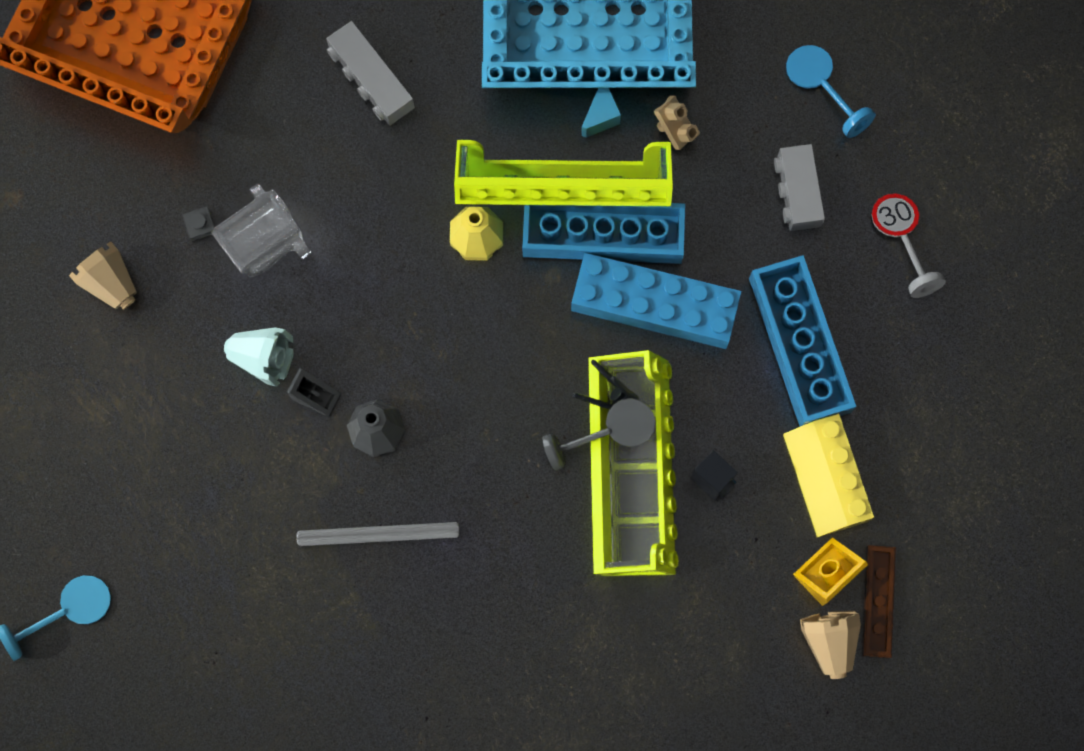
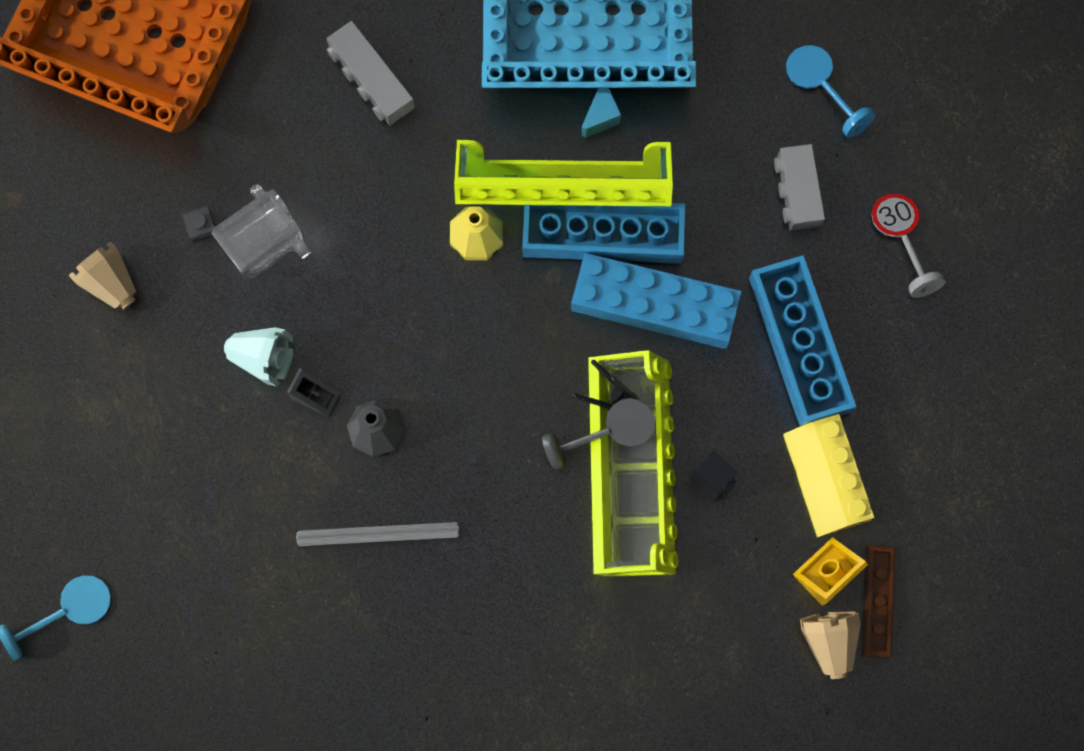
(675, 123): tan hips -> none

